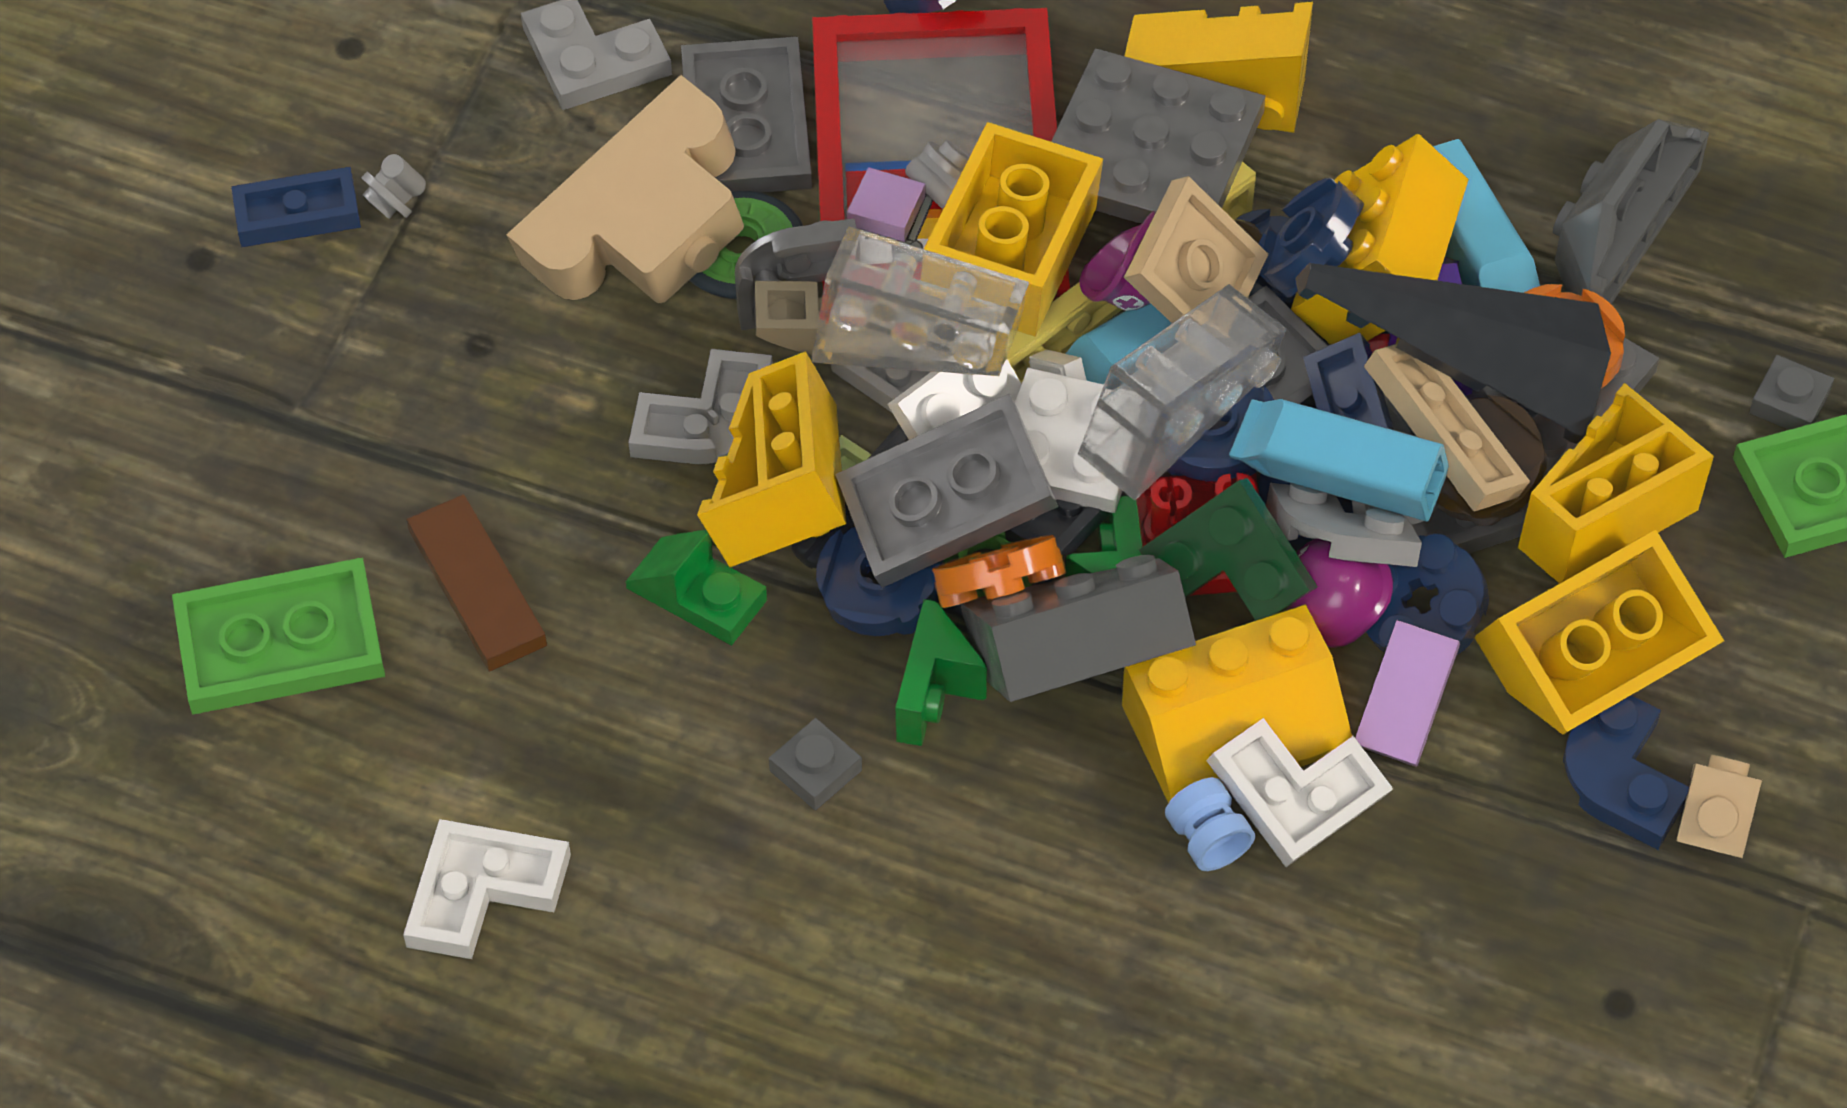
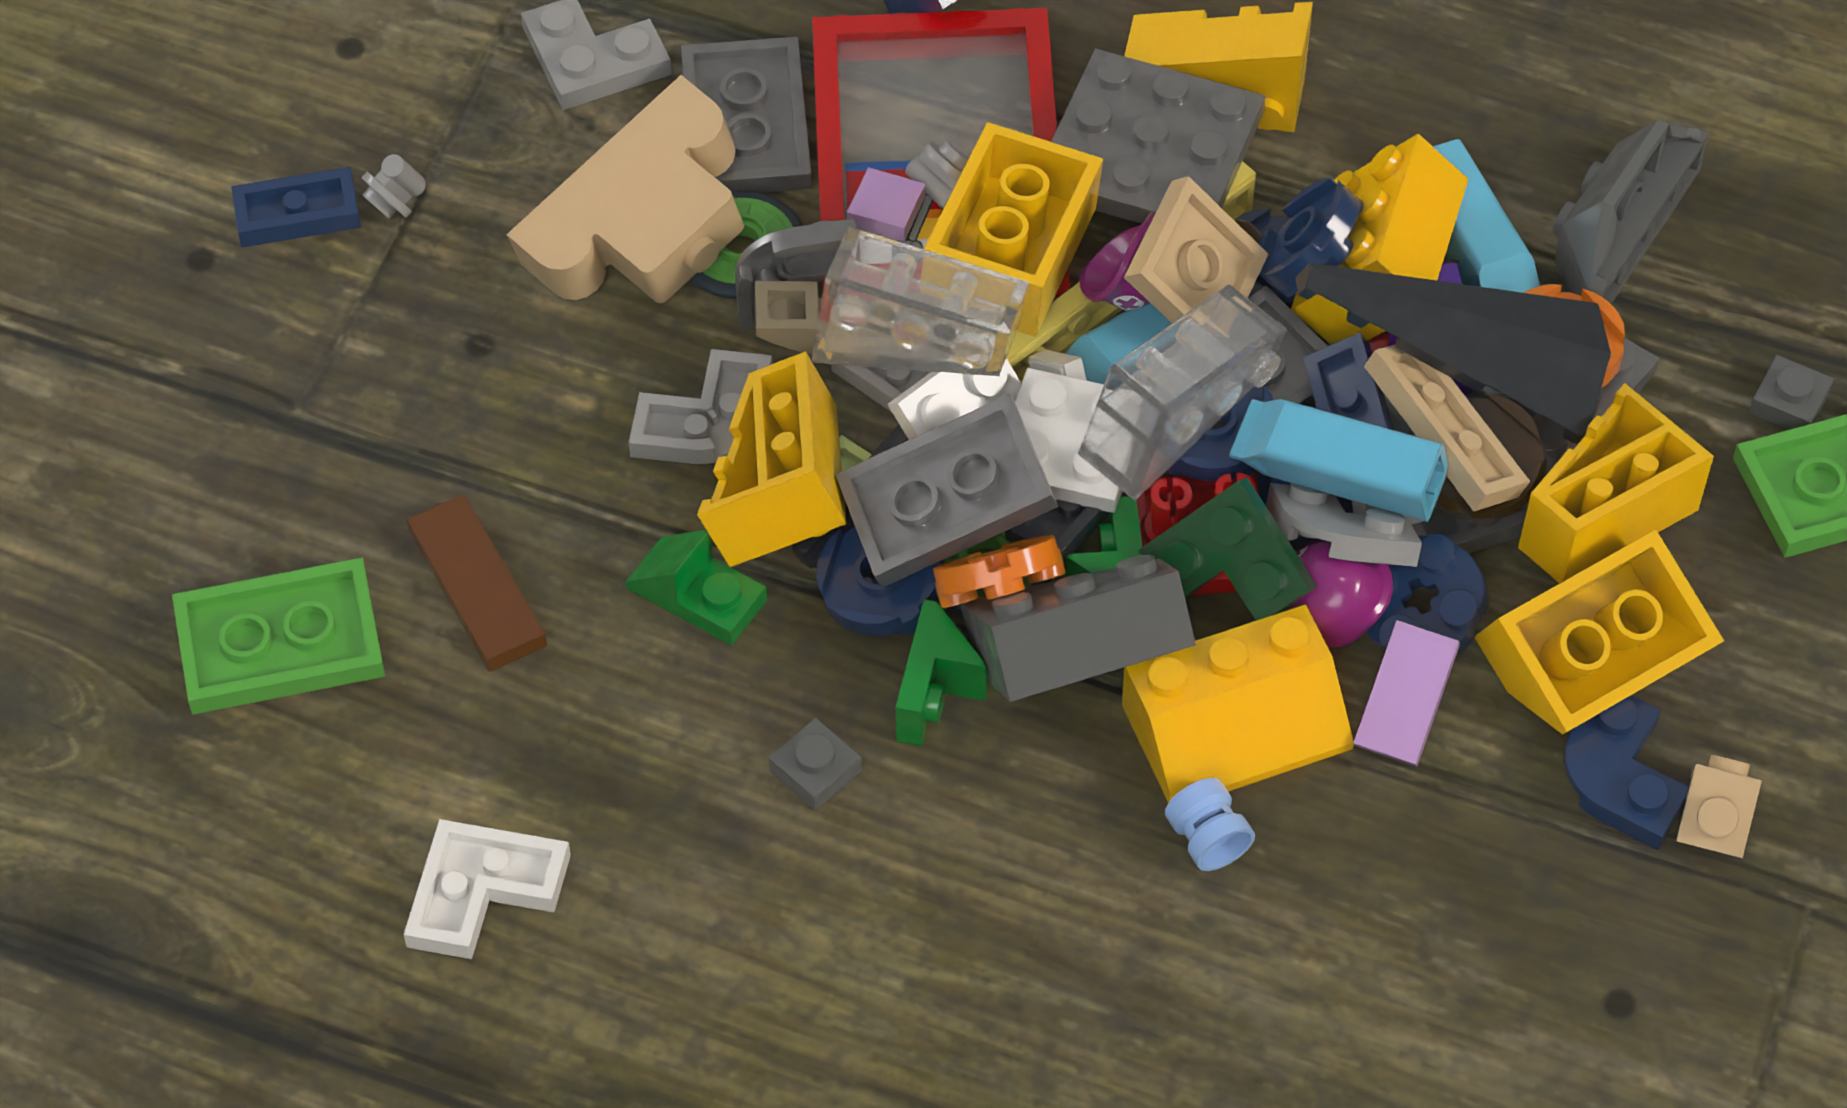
(1293, 805): white plate -> none

